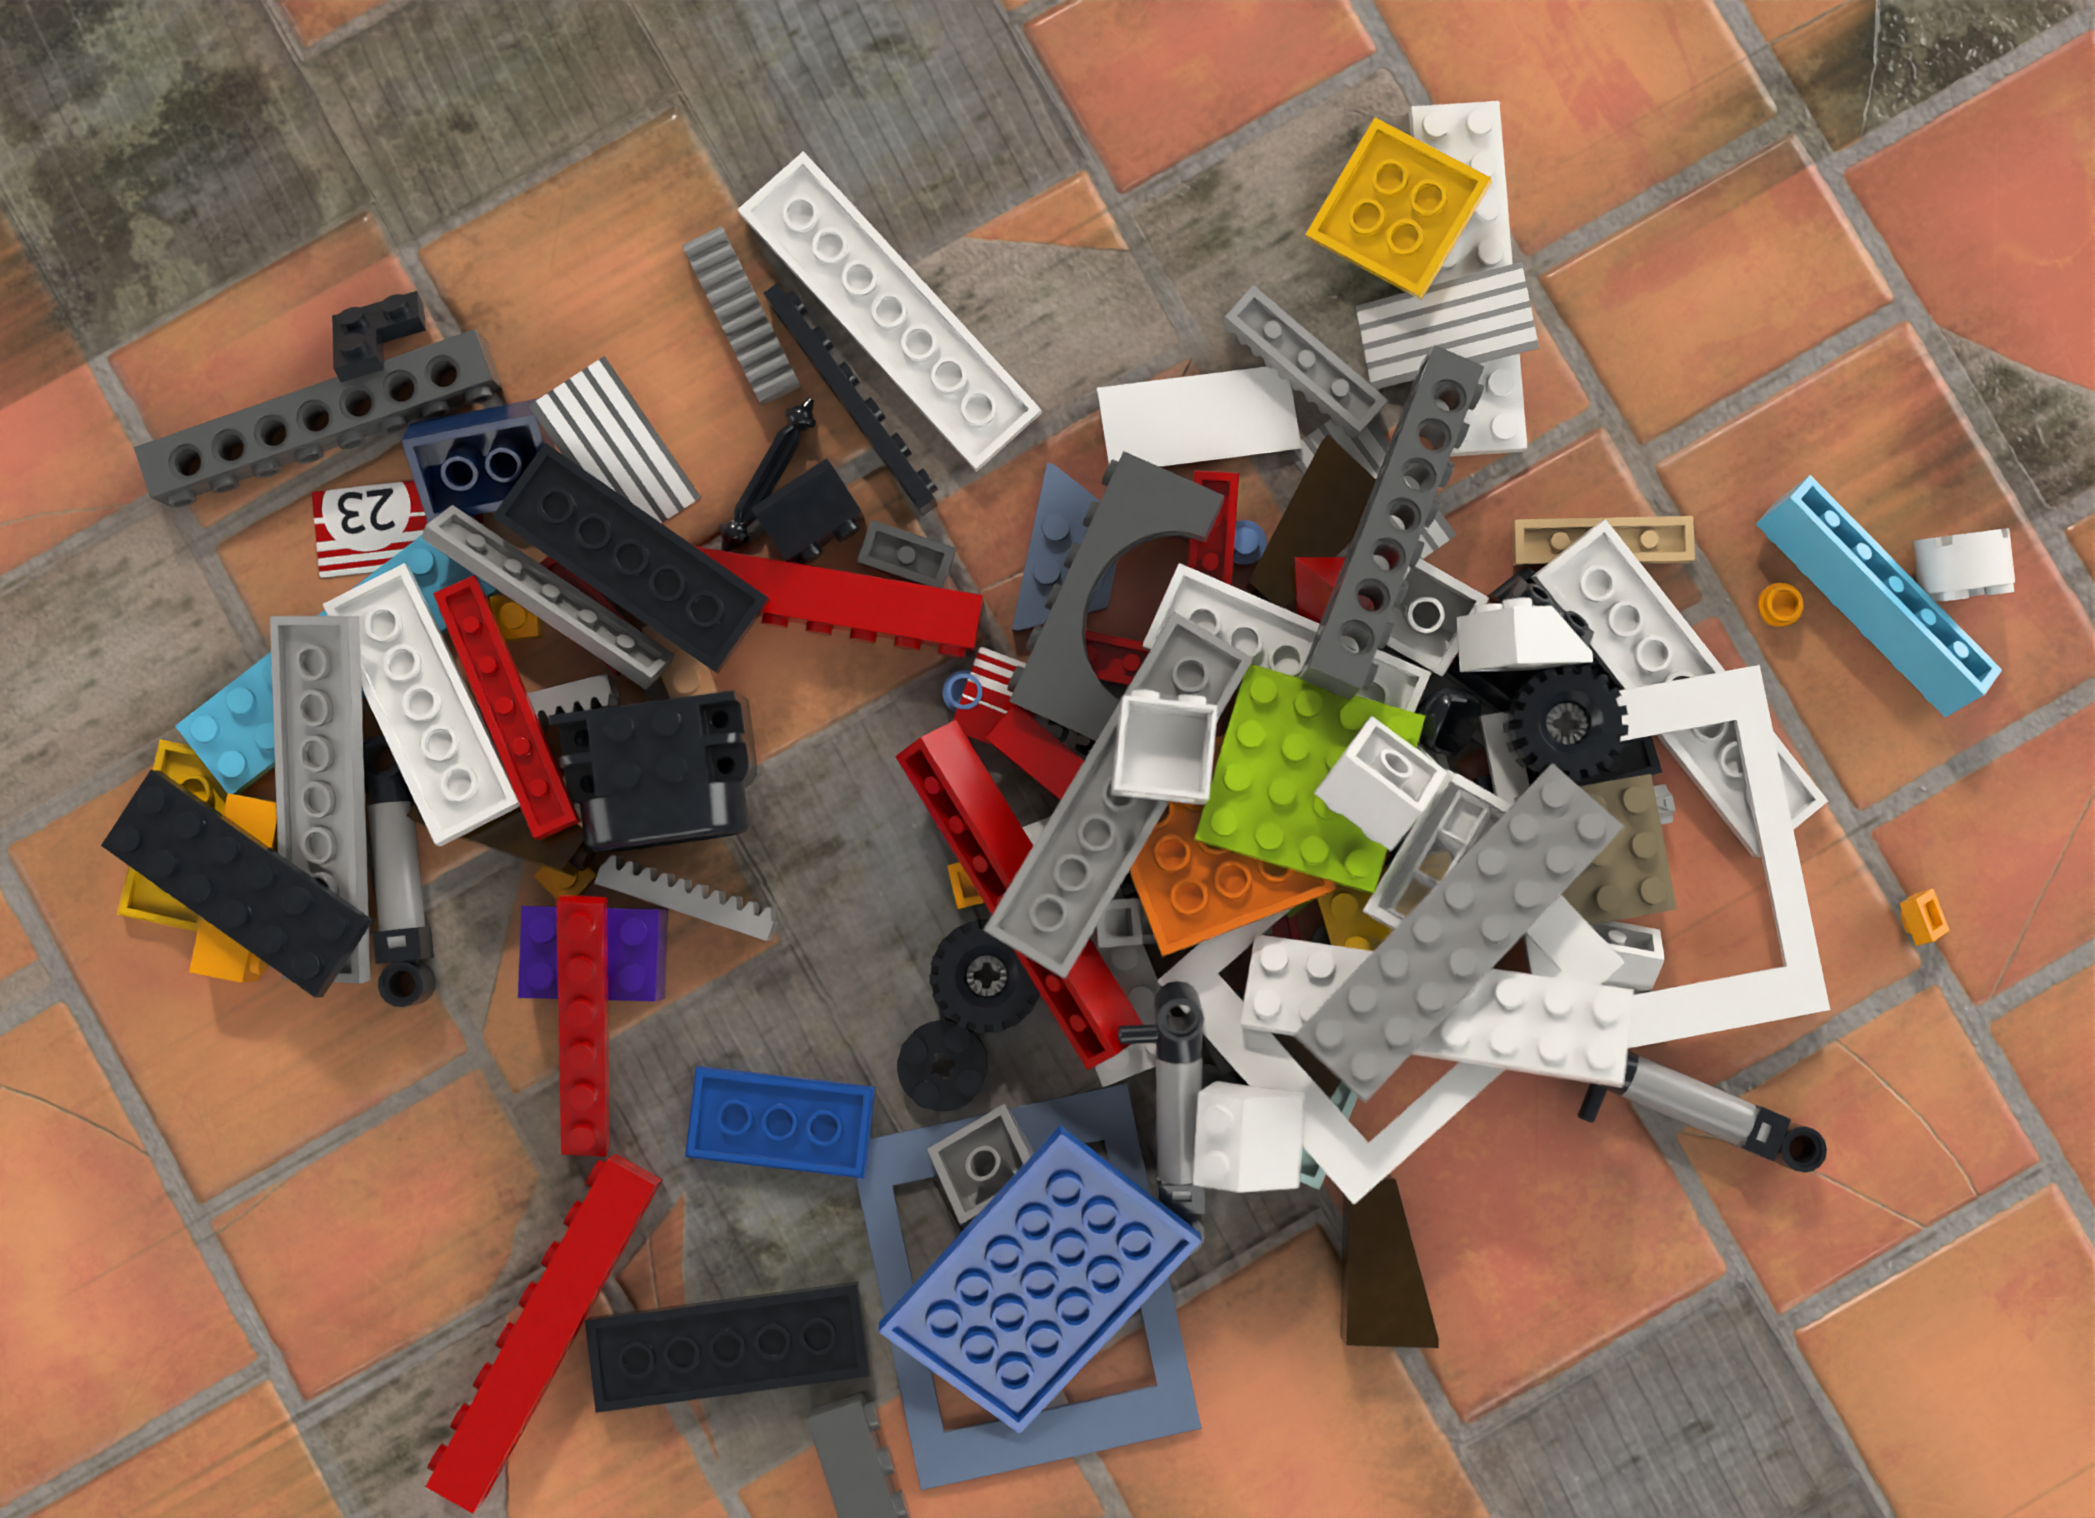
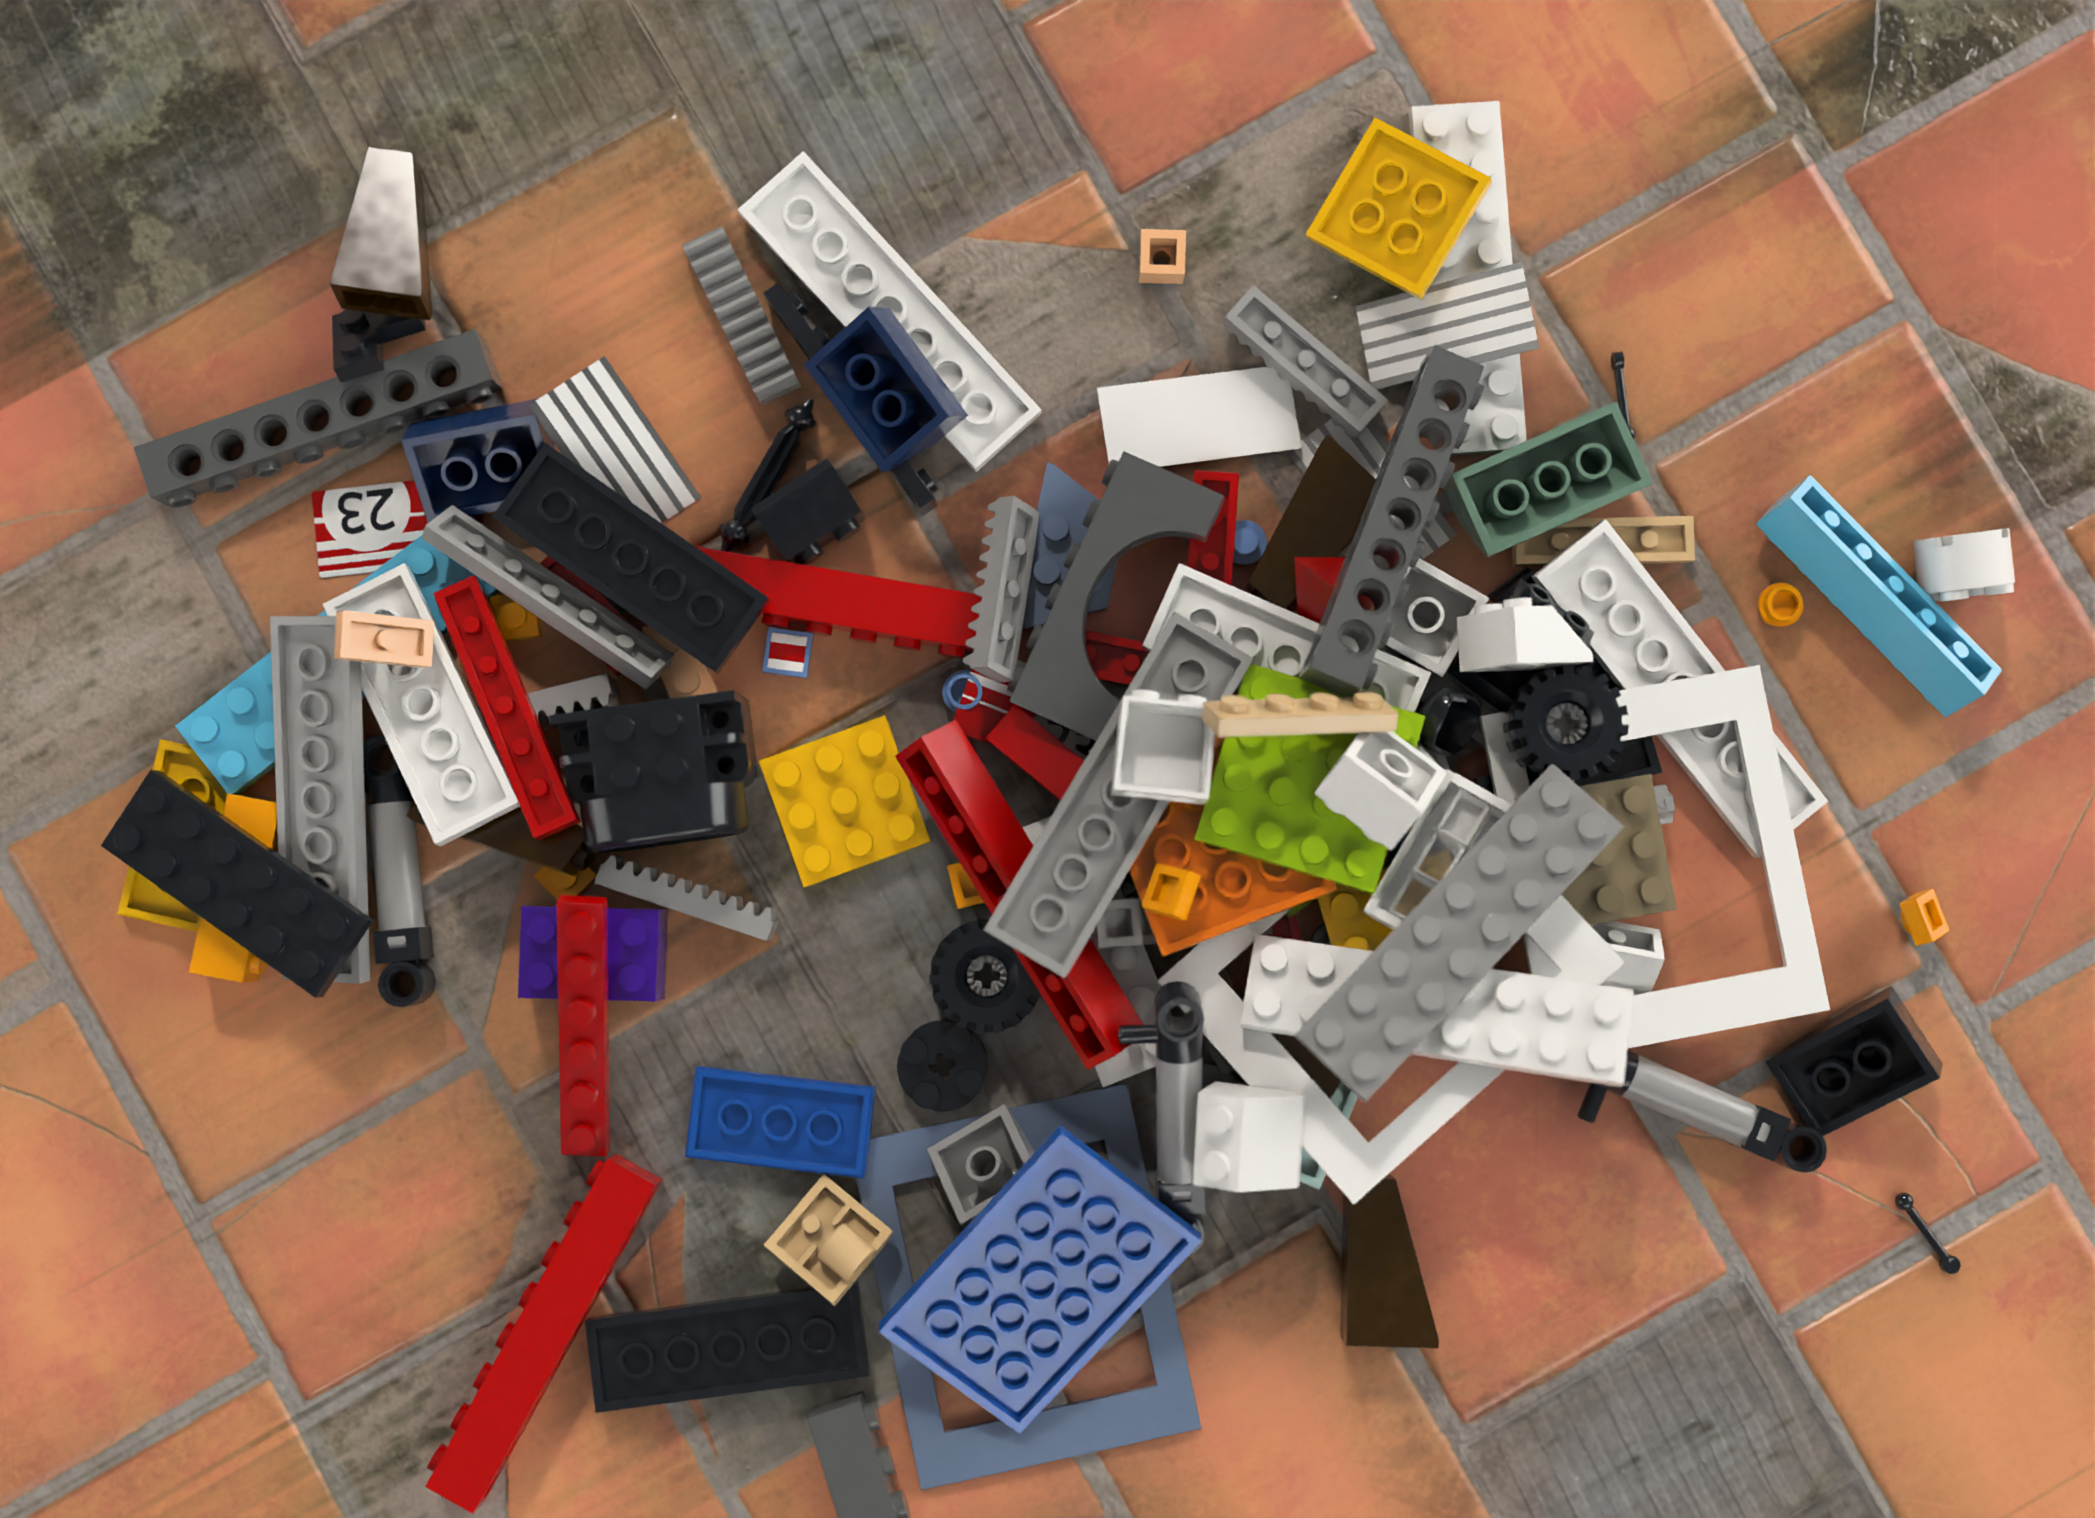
(383, 639): none -> light nougat plate
(384, 244): none -> slope
(788, 653): none -> tile
(829, 1239): none -> tan plate
(844, 801): none -> yellow plate
(885, 388): none -> dark blue slope
(906, 555): dark grey plate -> none
(1003, 589): none -> light grey gear
(1162, 243): none -> light nougat plate
(1170, 891): none -> light orange plate
(1290, 716): none -> tan plate
(1547, 480): none -> sand green slope
(1617, 364): none -> black hinge
(1856, 1063): none -> black slope
(1947, 1262): none -> black hinge

